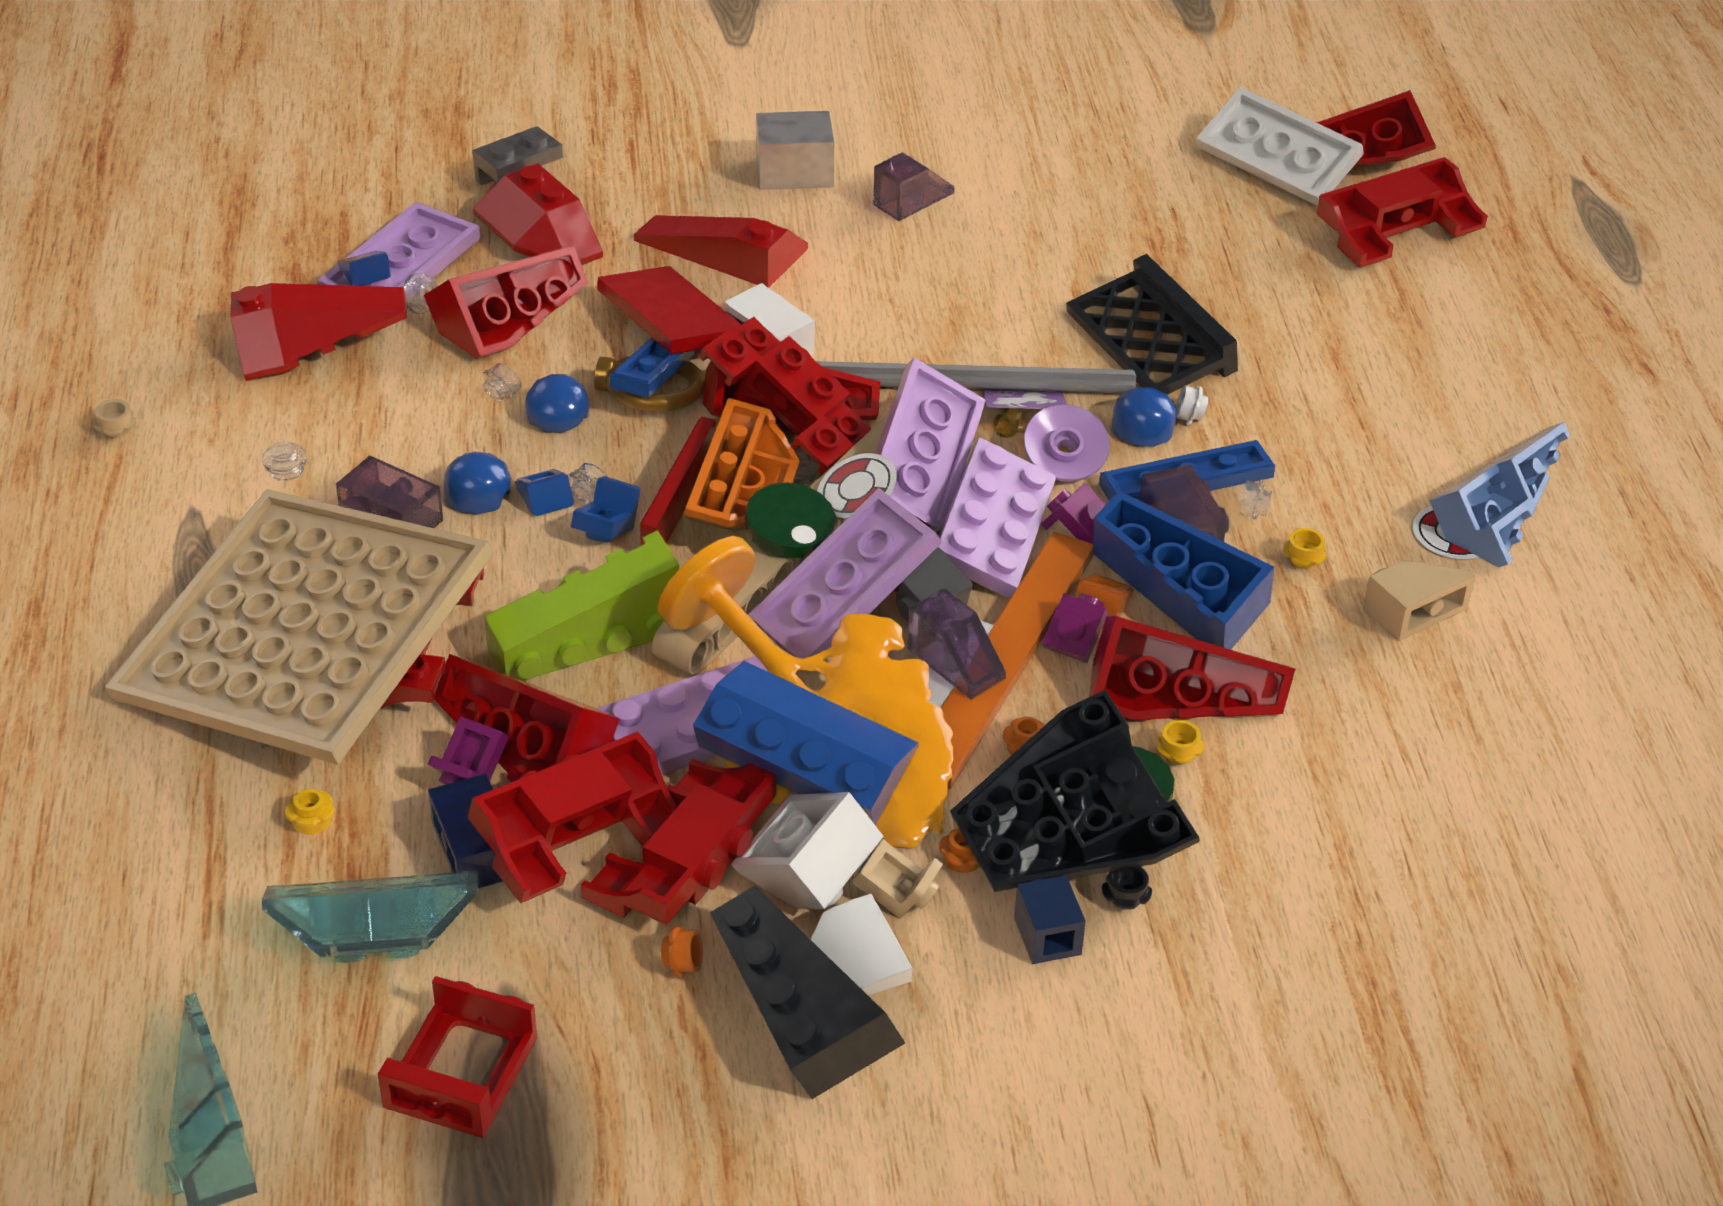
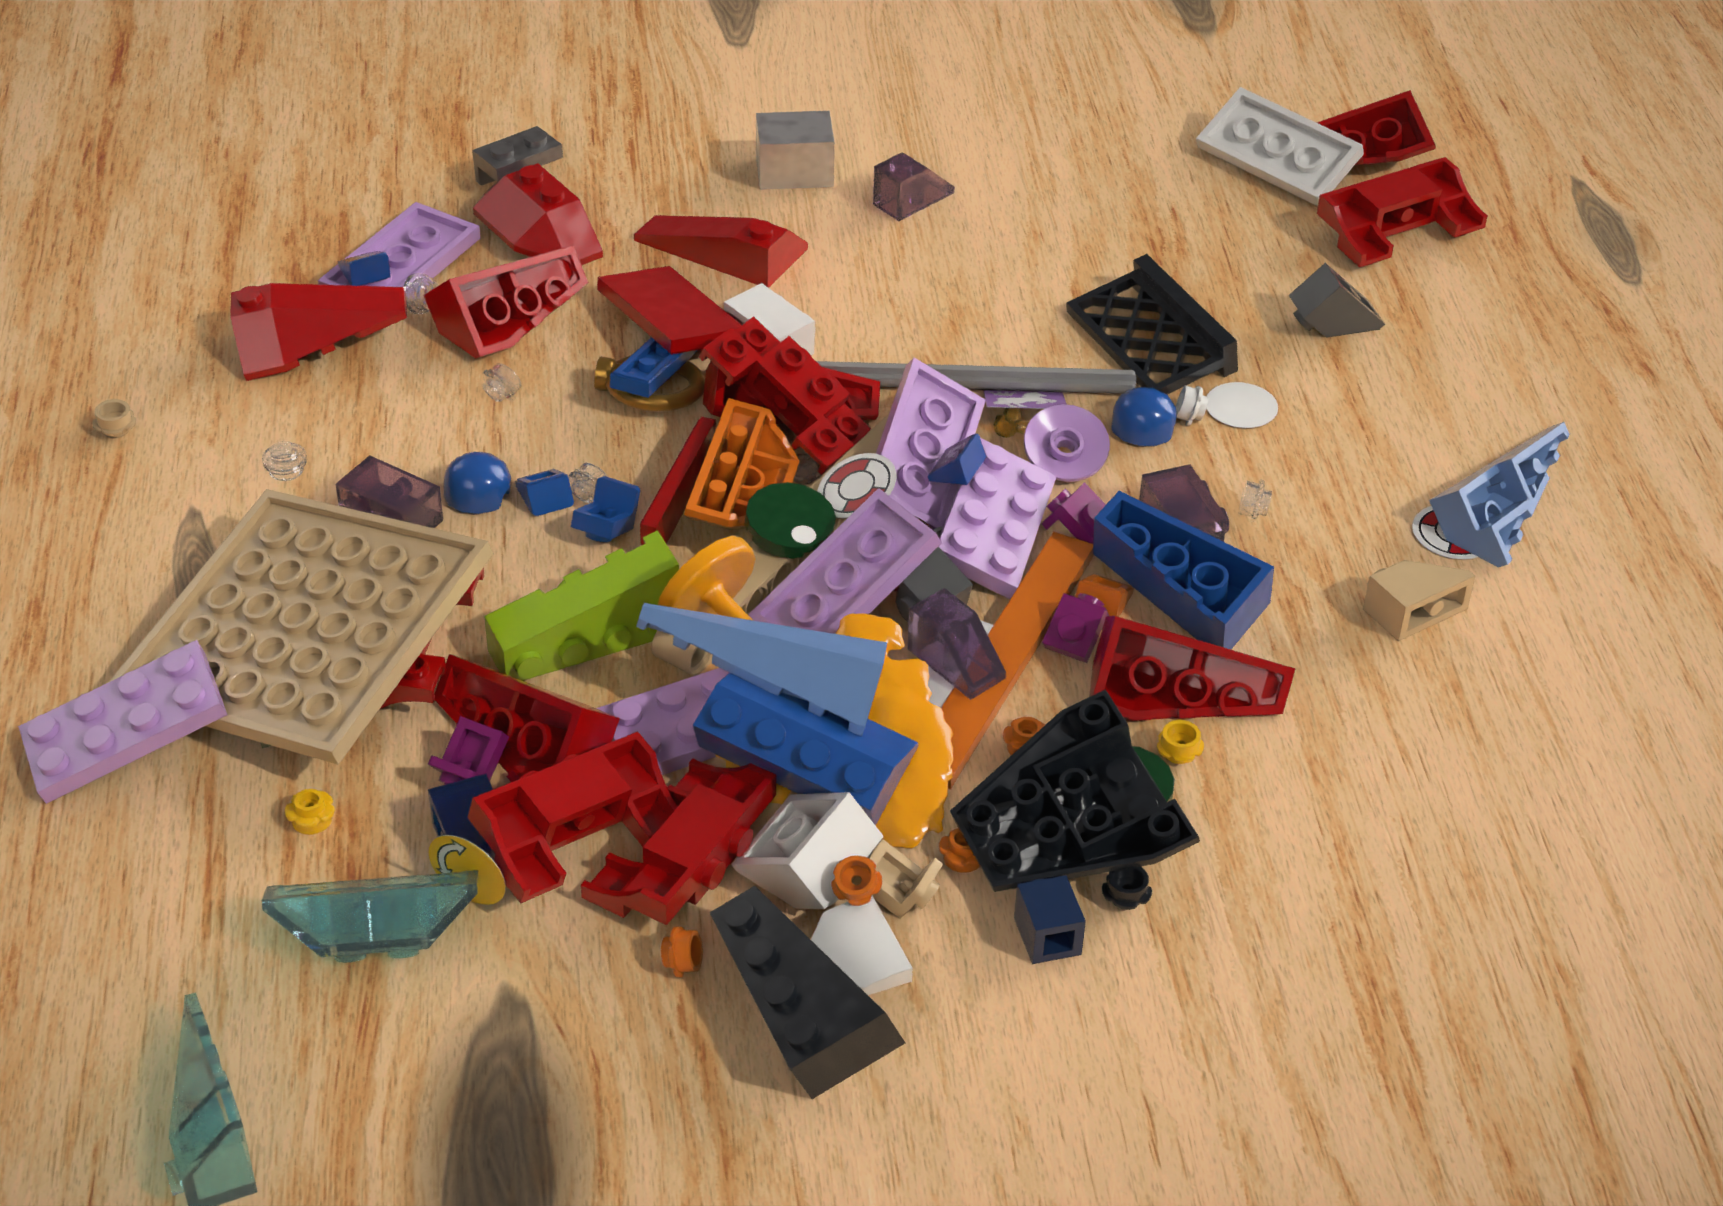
(121, 721): none -> lavender plate
(450, 1101): red window -> none
(456, 854): none -> yellow sticker
(556, 403): blue hair -> none
(816, 666): none -> medium blue wedge
(856, 867): none -> orange plate
(959, 462): none -> blue slope
(1217, 466): blue tile -> none
(1241, 405): none -> white sticker
(1305, 548): yellow plate -> none
(1333, 305): none -> dark grey slope

